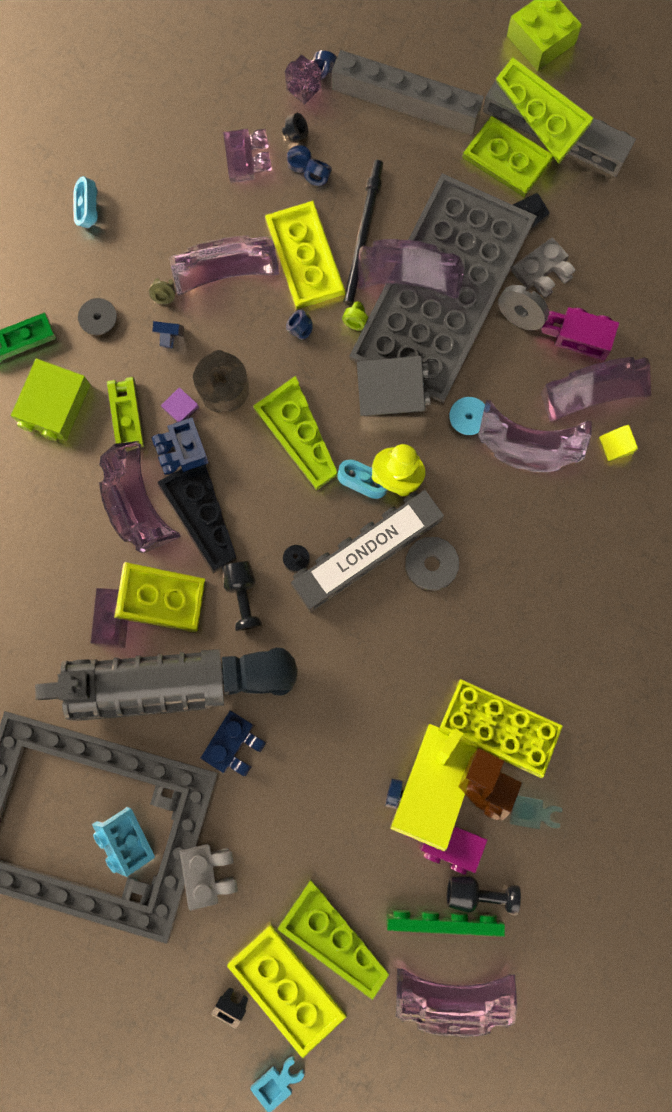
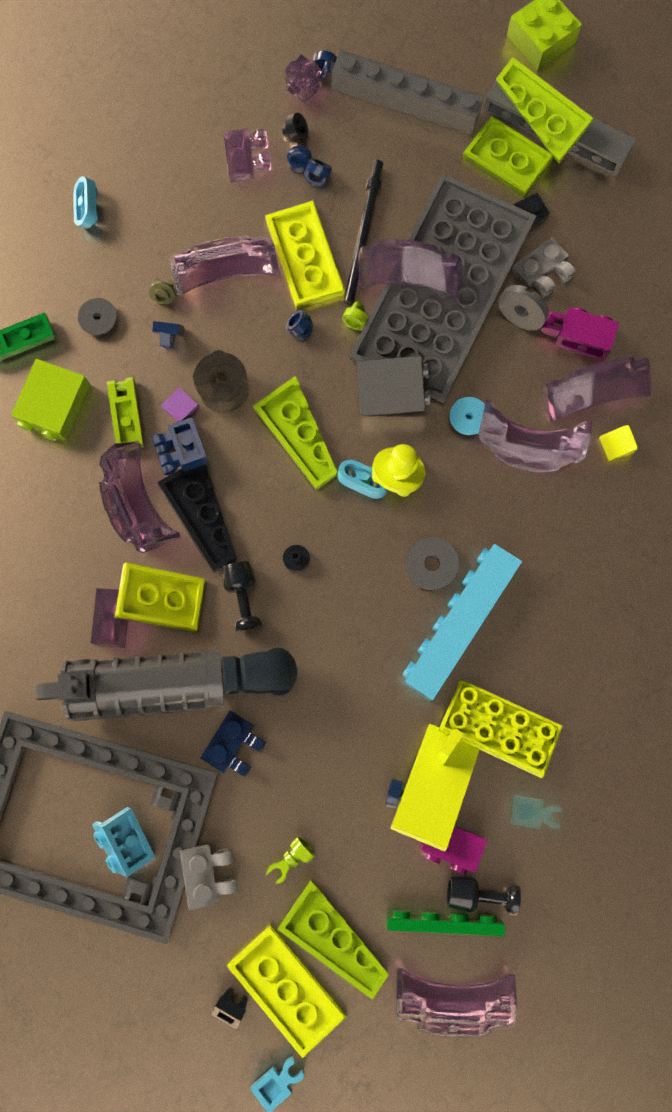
(300, 850): none -> lime piece
(367, 550): brick -> none
(462, 622): none -> medium azure brick
(489, 787): reddish brown brick -> none

